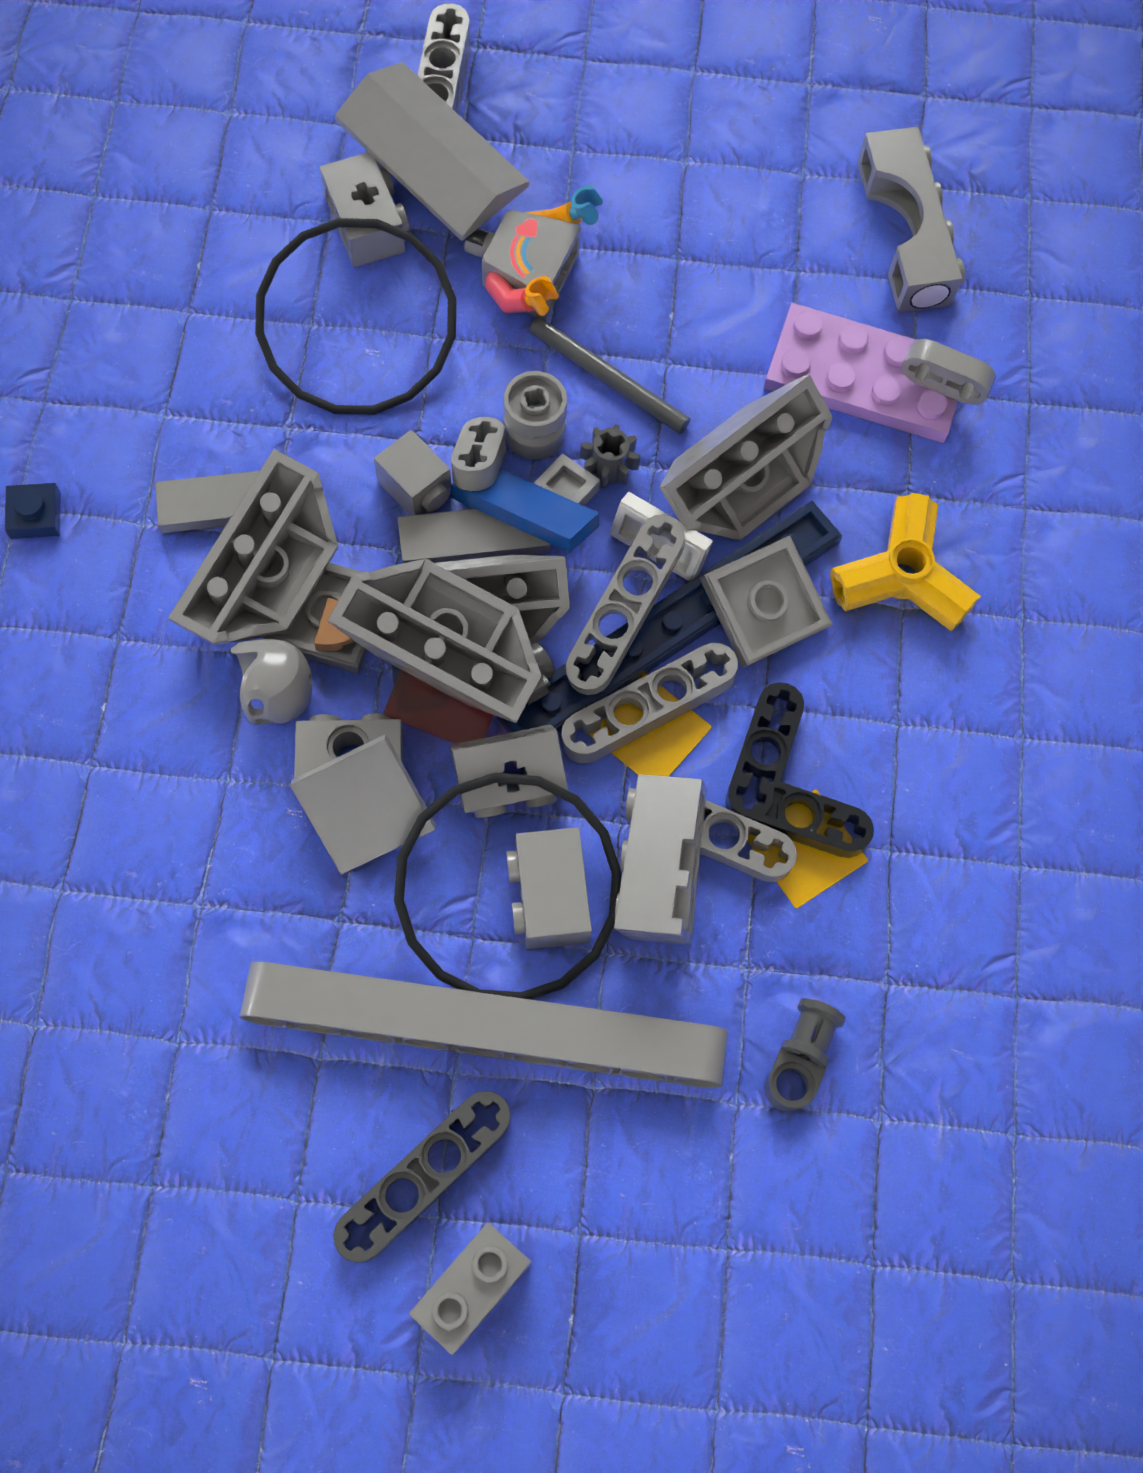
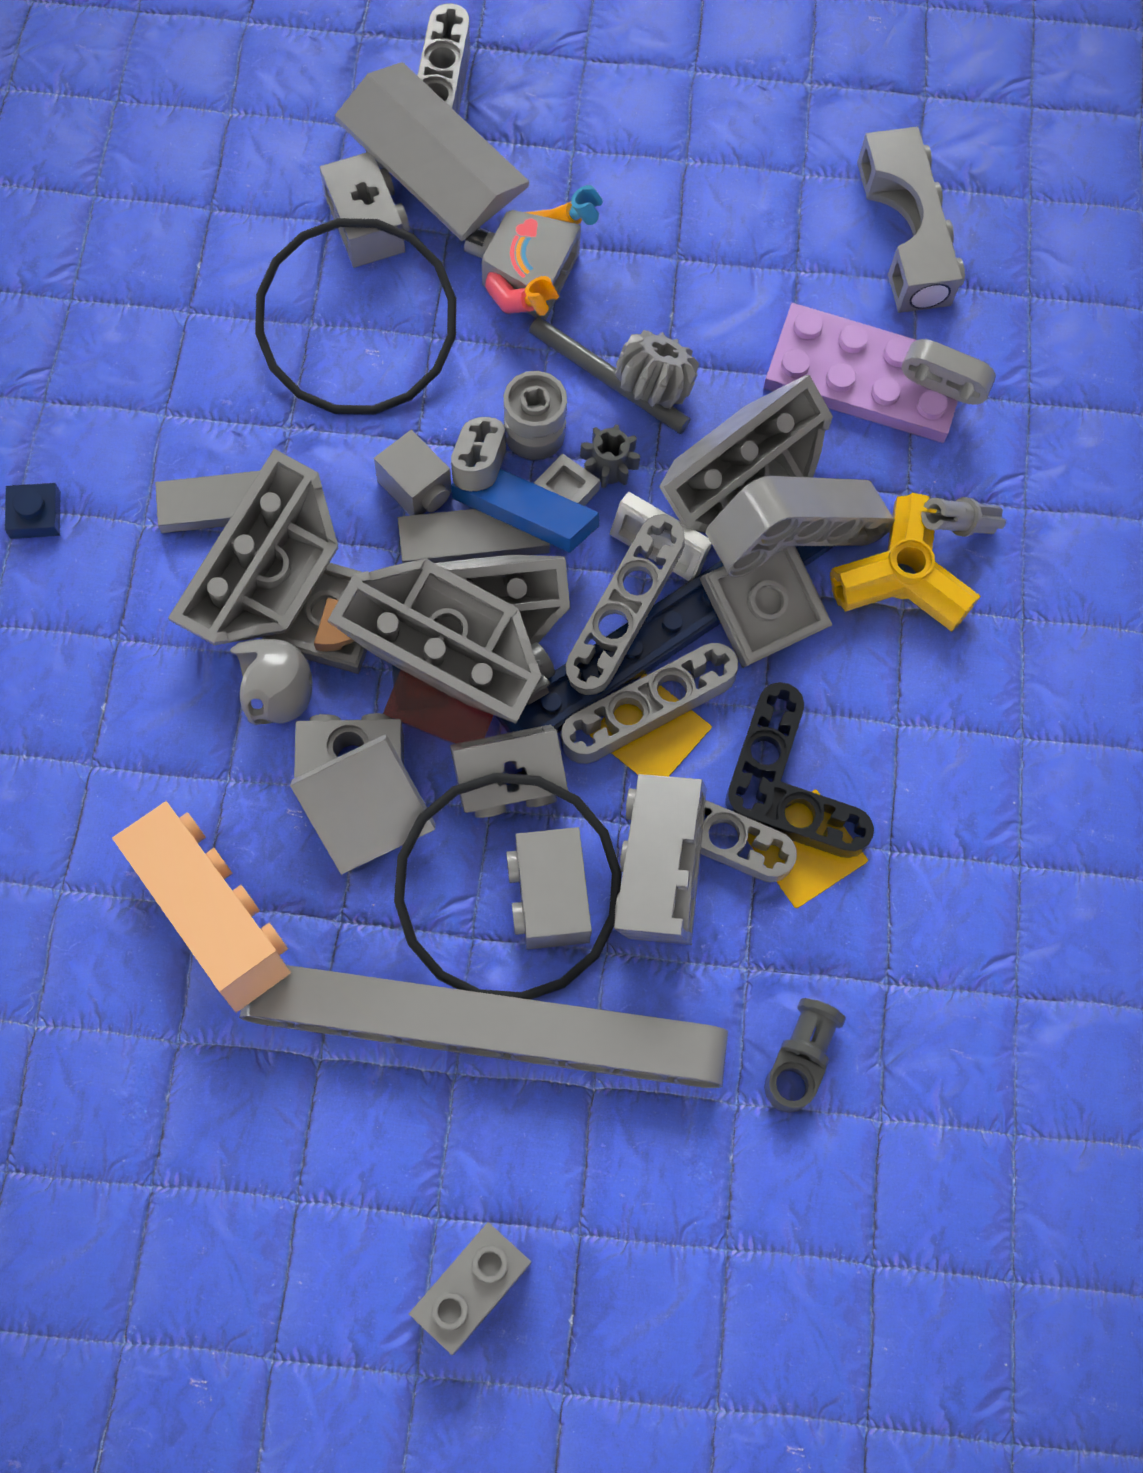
(201, 905): none -> light nougat brick
(417, 1169): dark grey beam -> none
(656, 369): none -> light grey gear
(796, 513): none -> light grey beam
(963, 516): none -> light grey axle

